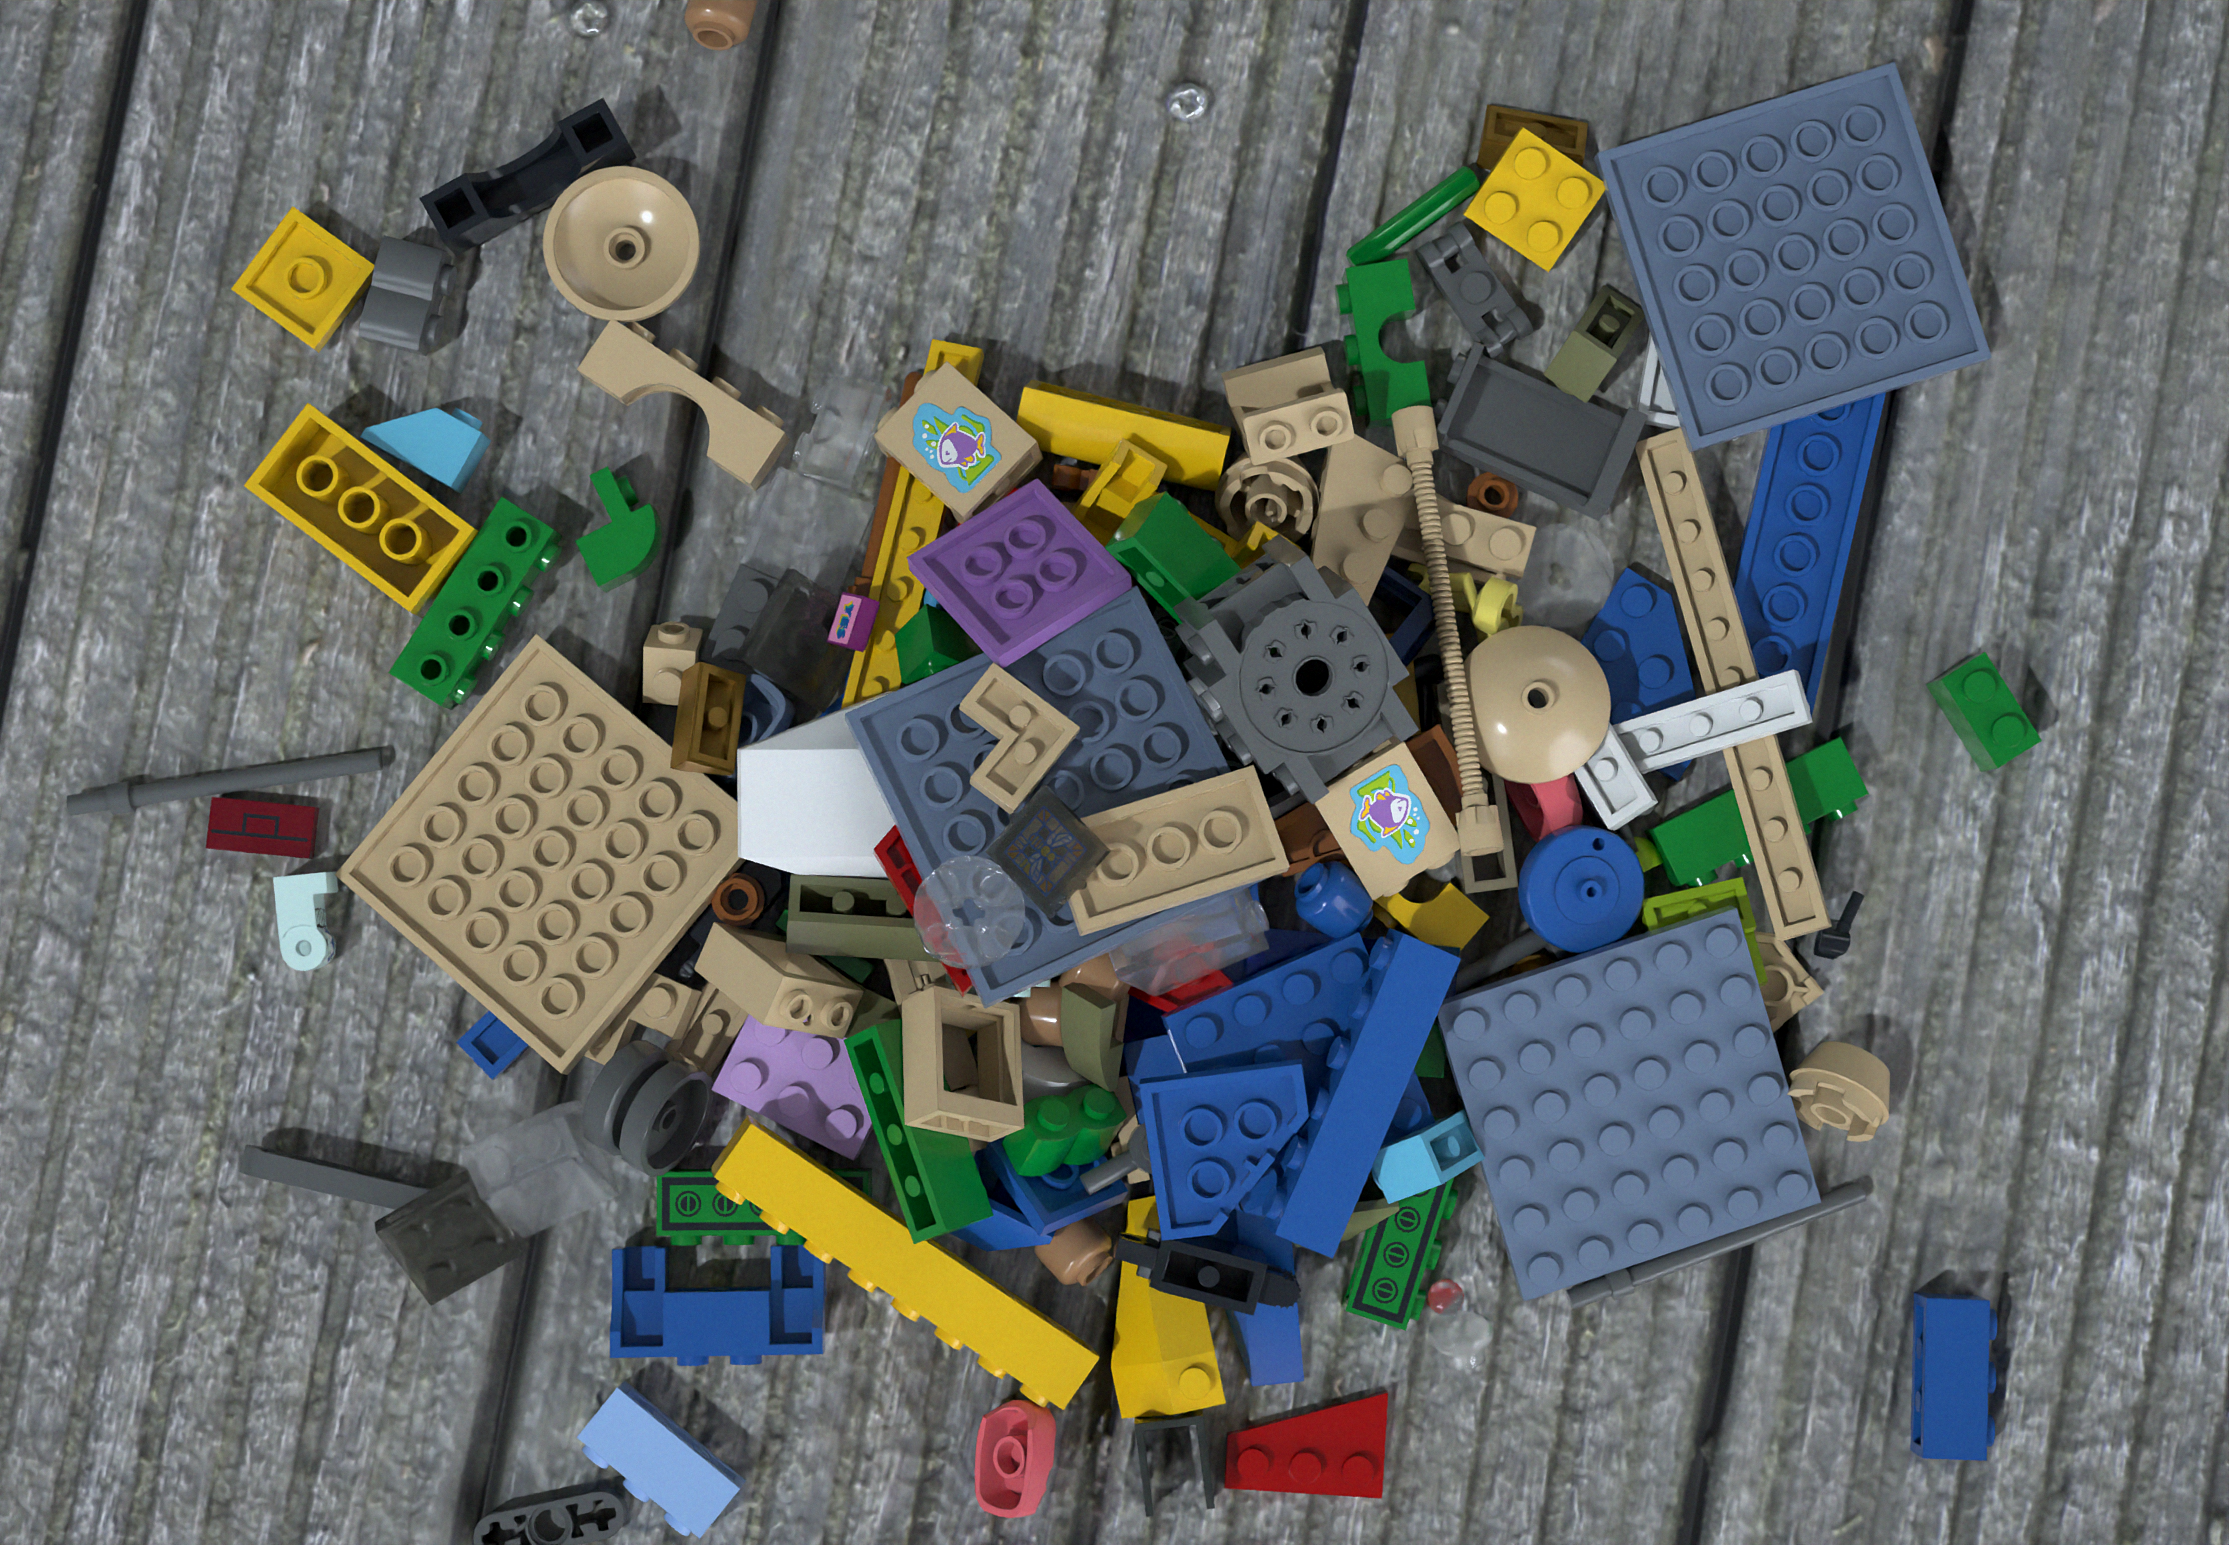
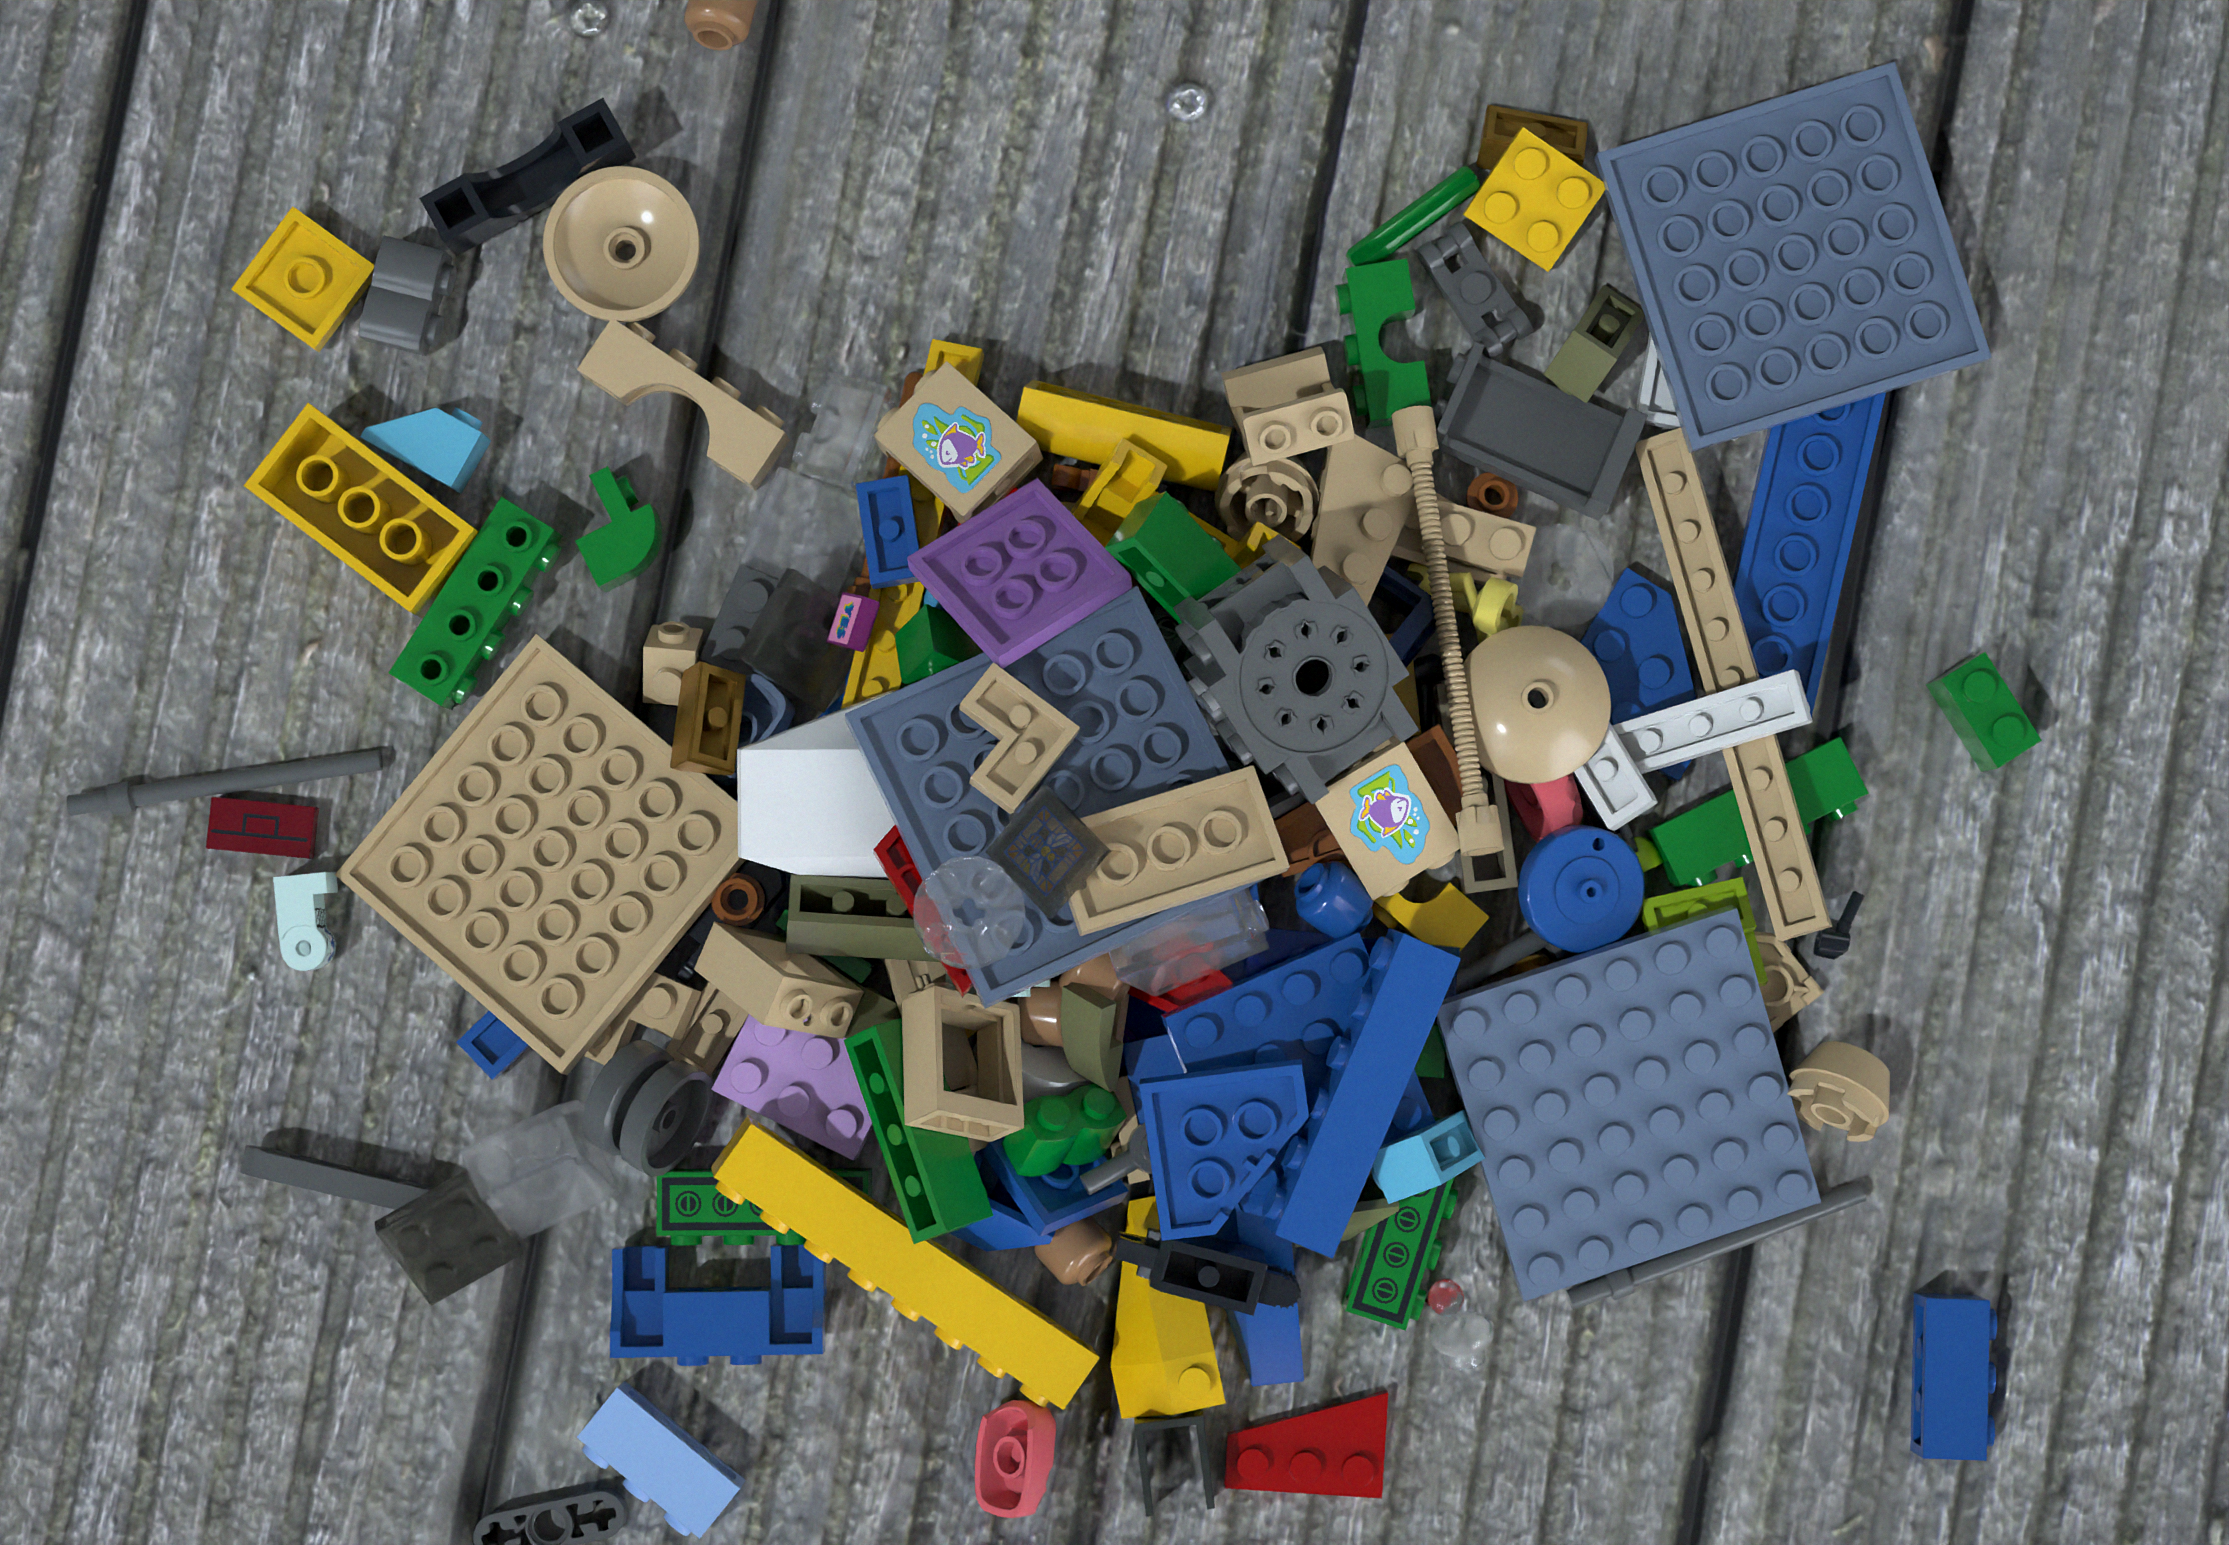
(888, 530): none -> blue plate

